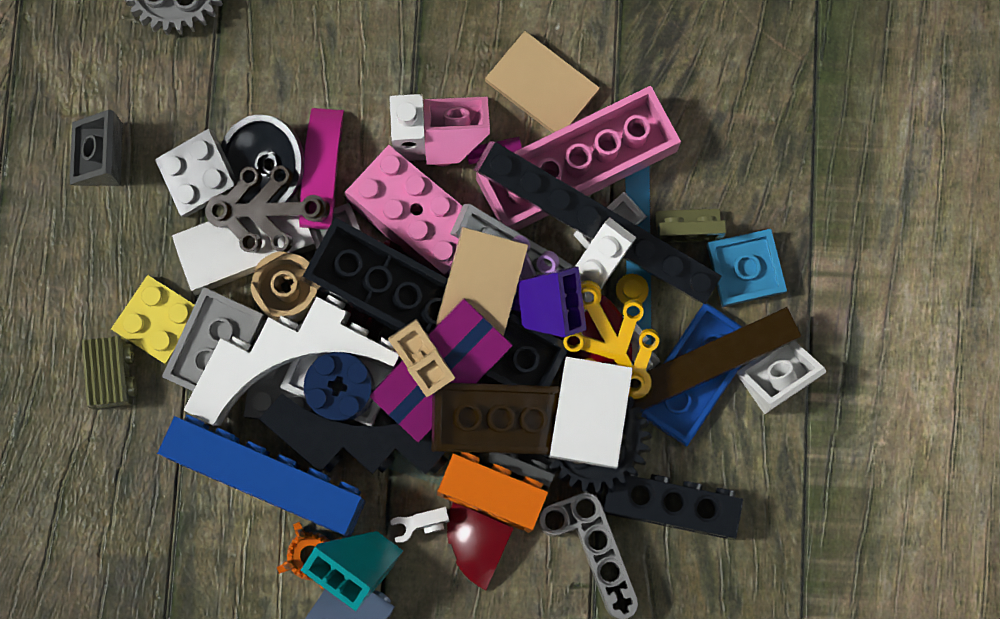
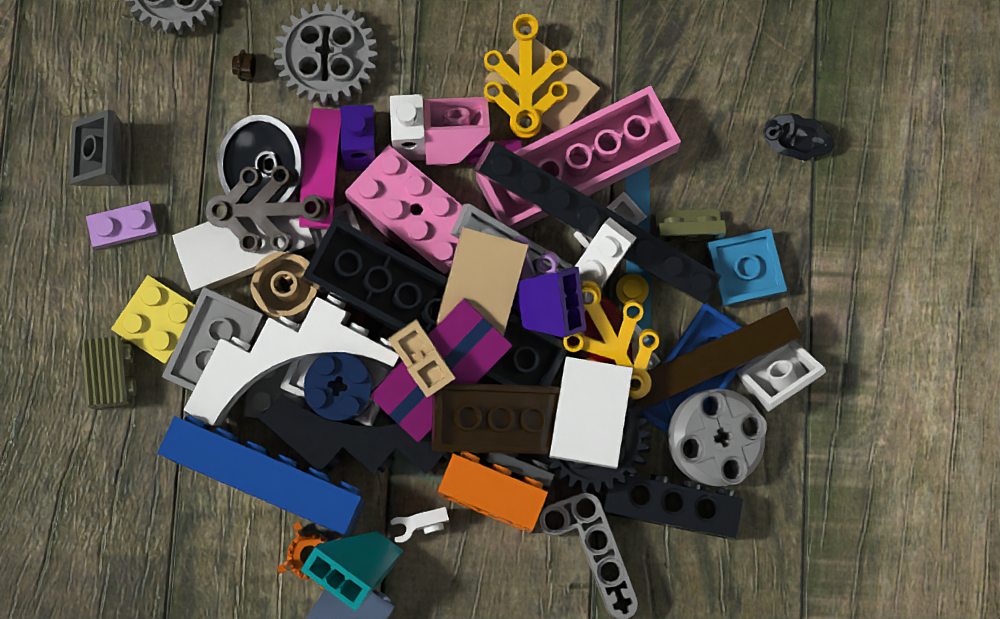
(121, 225): none -> lavender plate
(196, 172): plate -> none
(244, 65): none -> dark brown plate
(354, 54): none -> light grey gear
(358, 136): none -> dark purple torso
(476, 543): dark red brick -> none
(525, 83): none -> yellow plant
(717, 437): none -> light grey piece
(797, 136): none -> black arm

